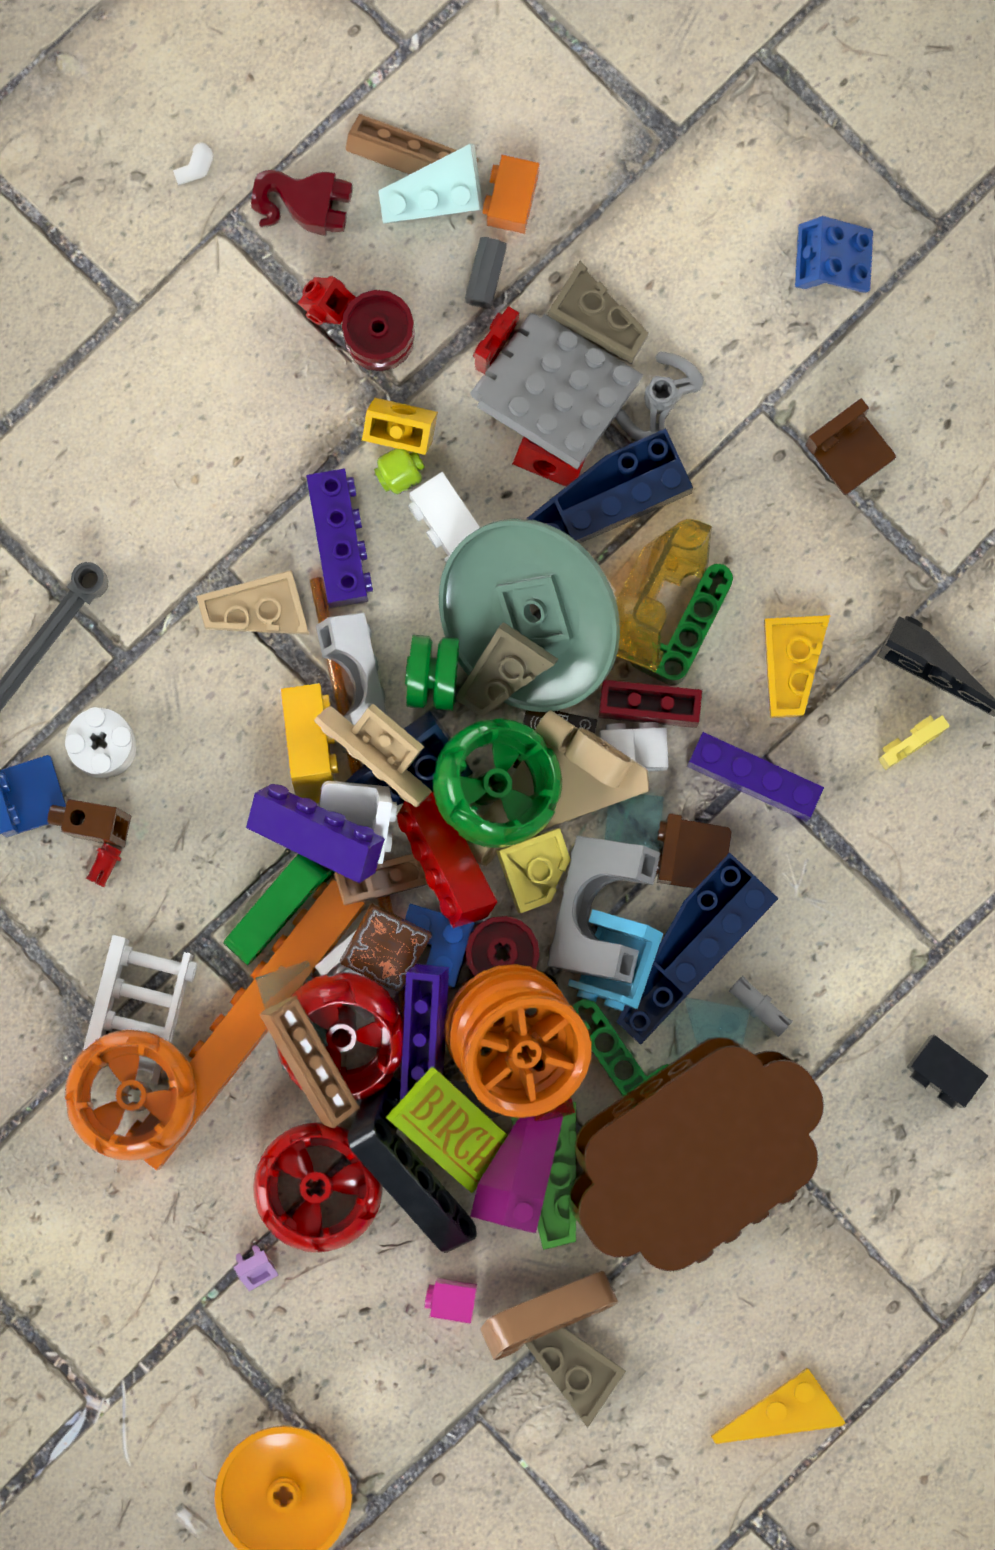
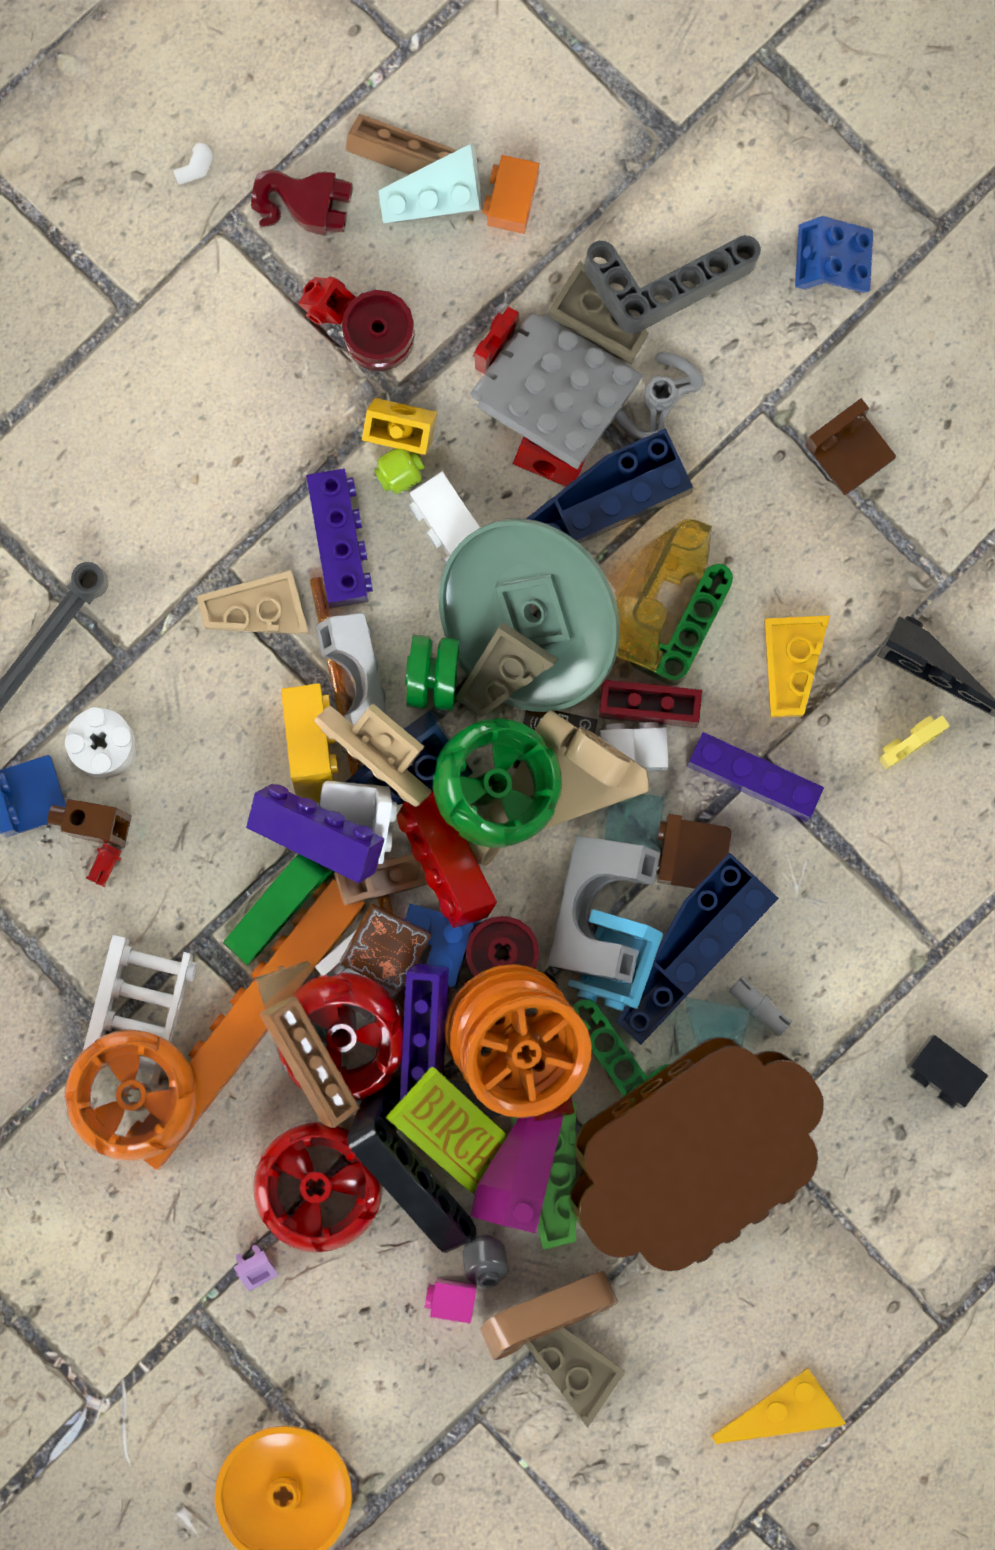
(485, 272): dark grey axle -> none
(485, 1261): none -> dark grey head
(534, 868): light yellow plate -> none
(670, 285): none -> dark grey beam

